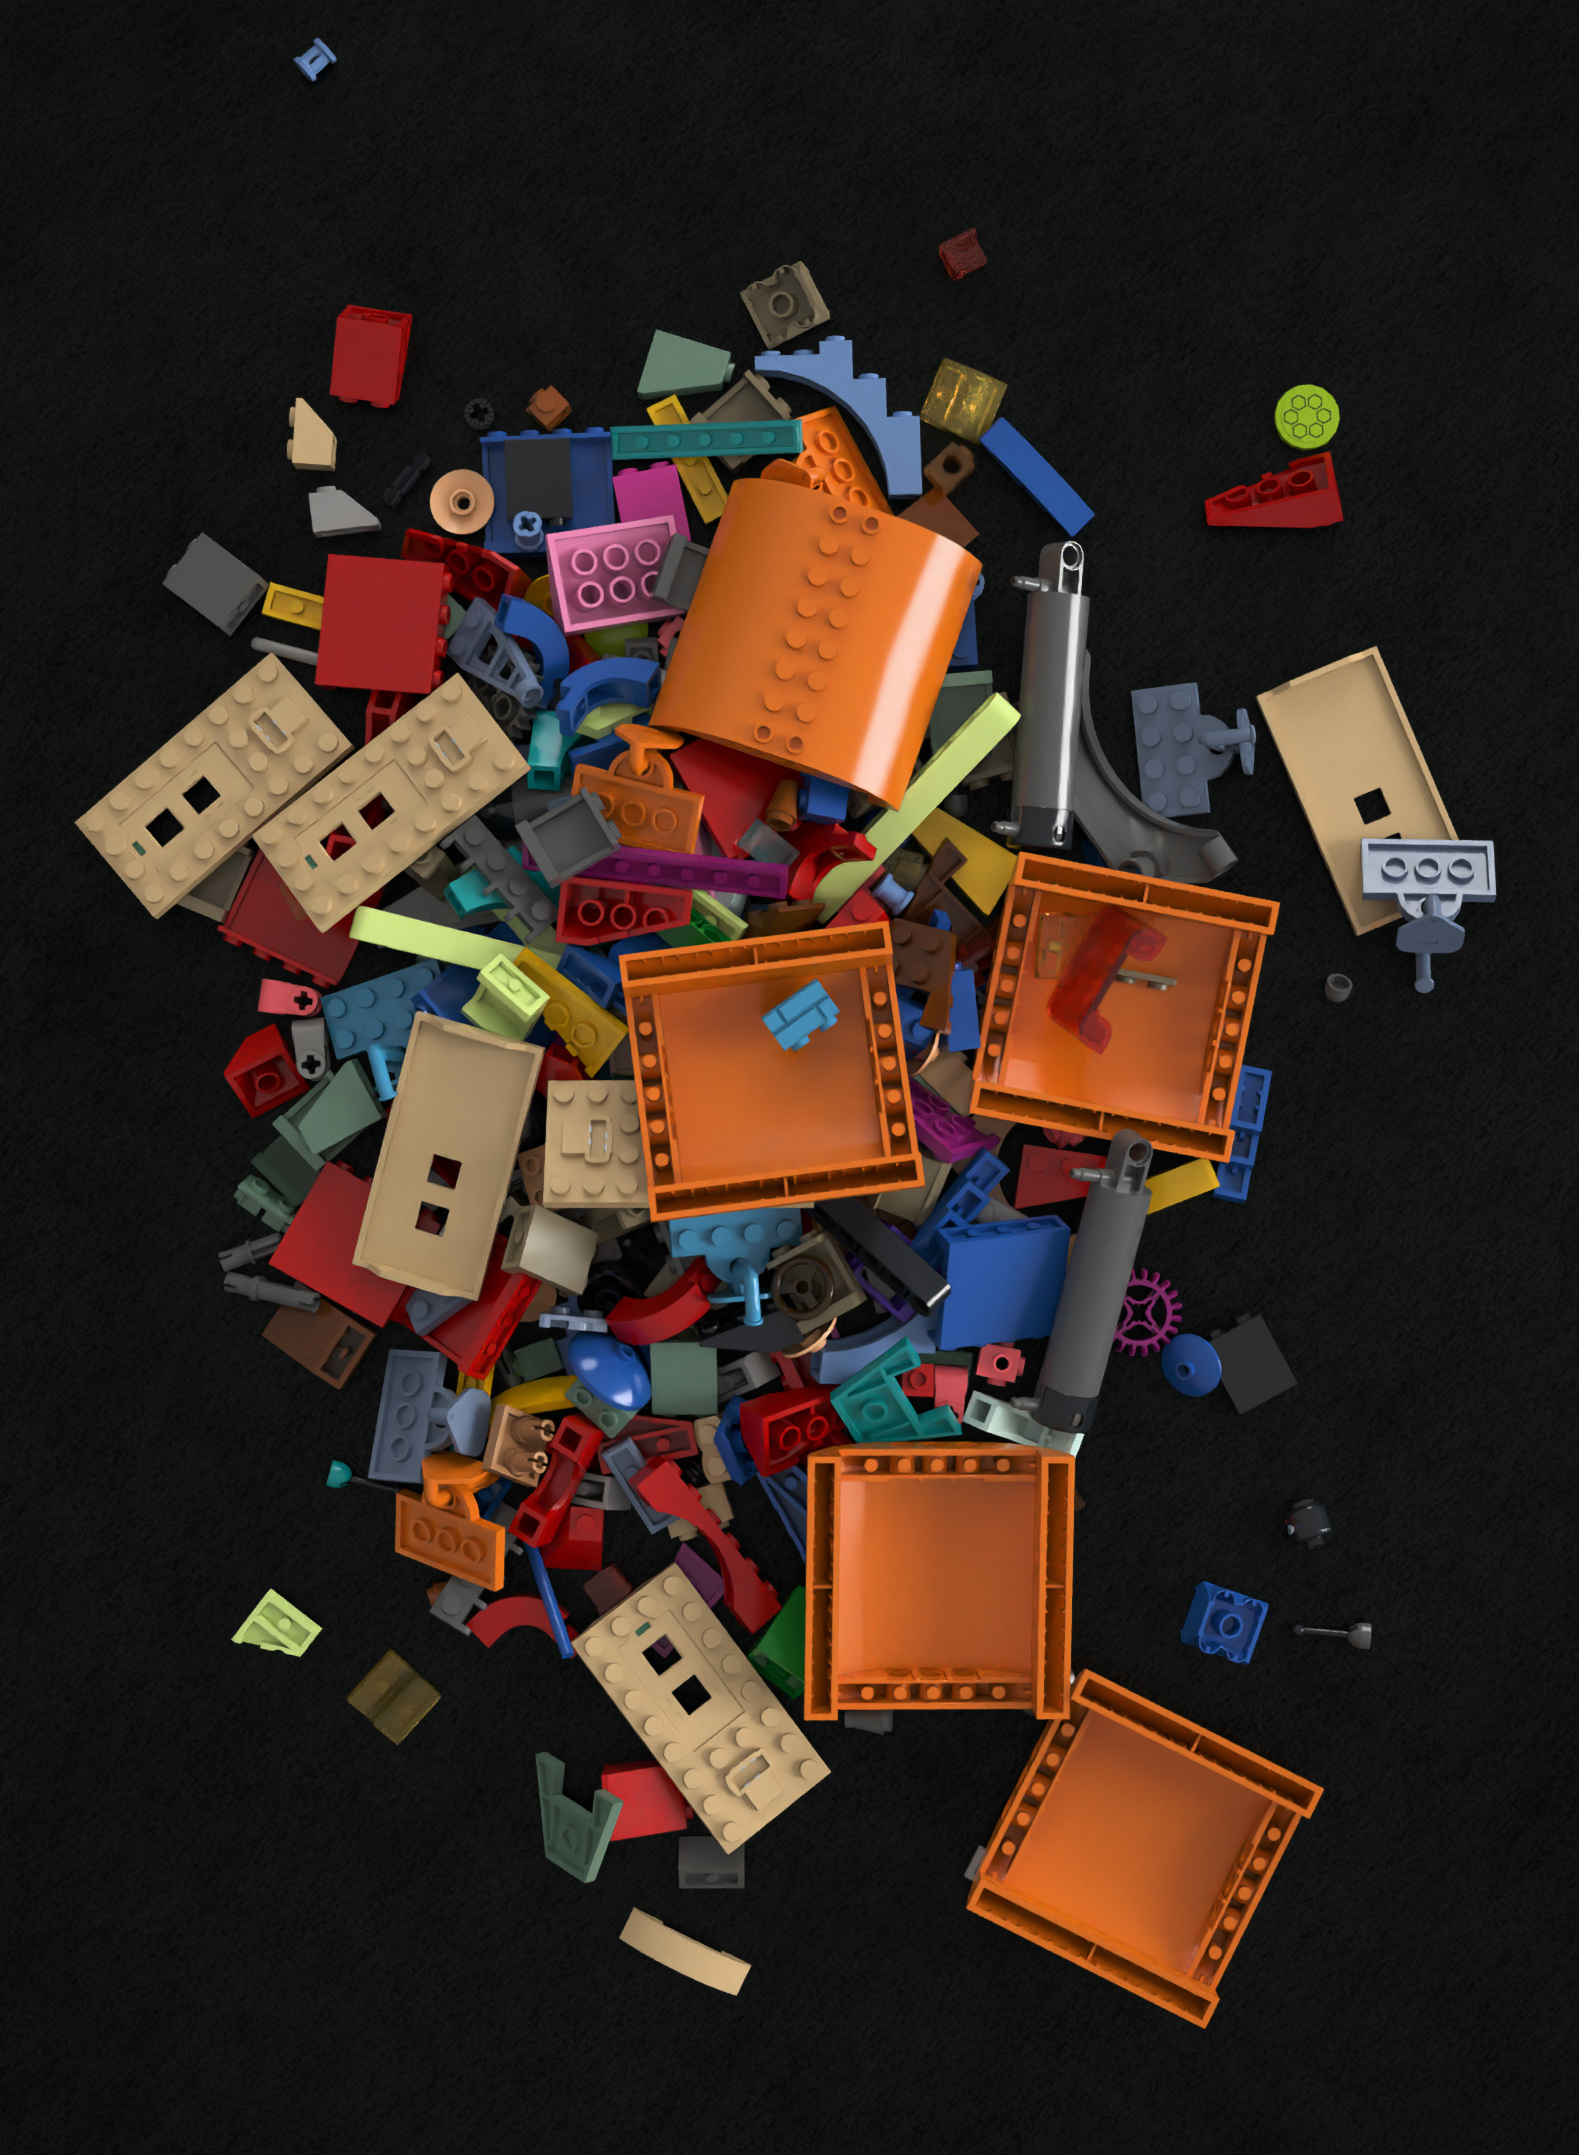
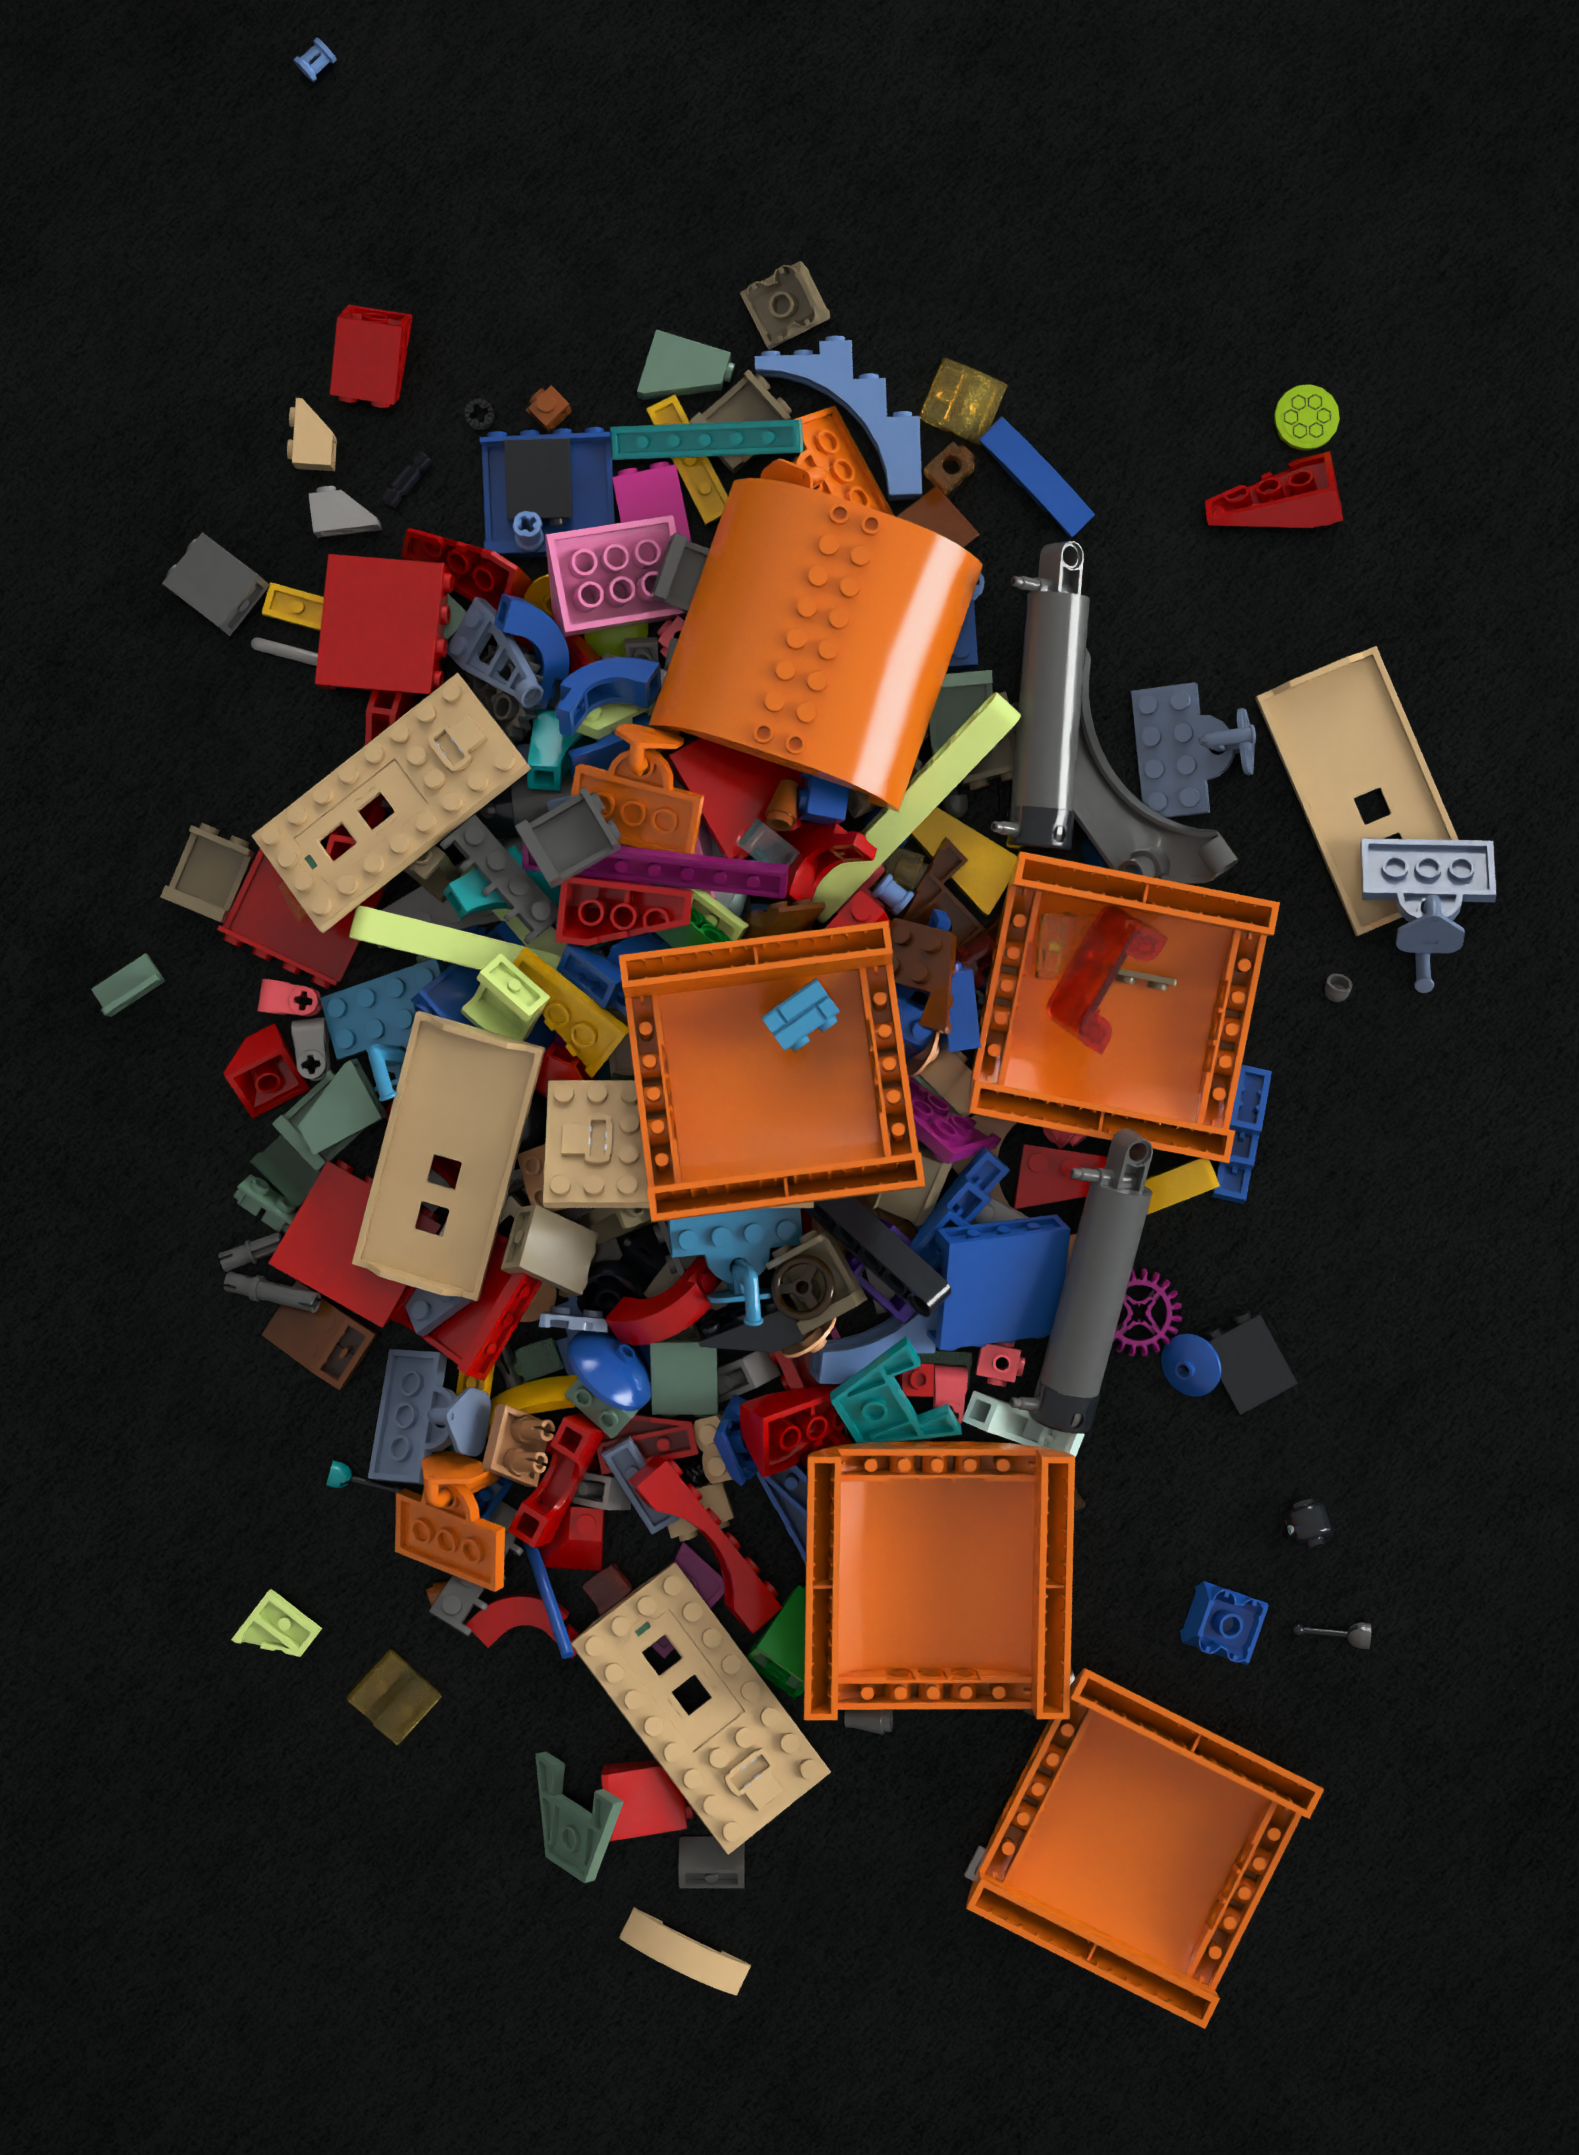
(127, 985): none -> sand green panel
(254, 746): tan piece -> none
(451, 490): light nougat dish -> none
(962, 254): clear red panel -> none

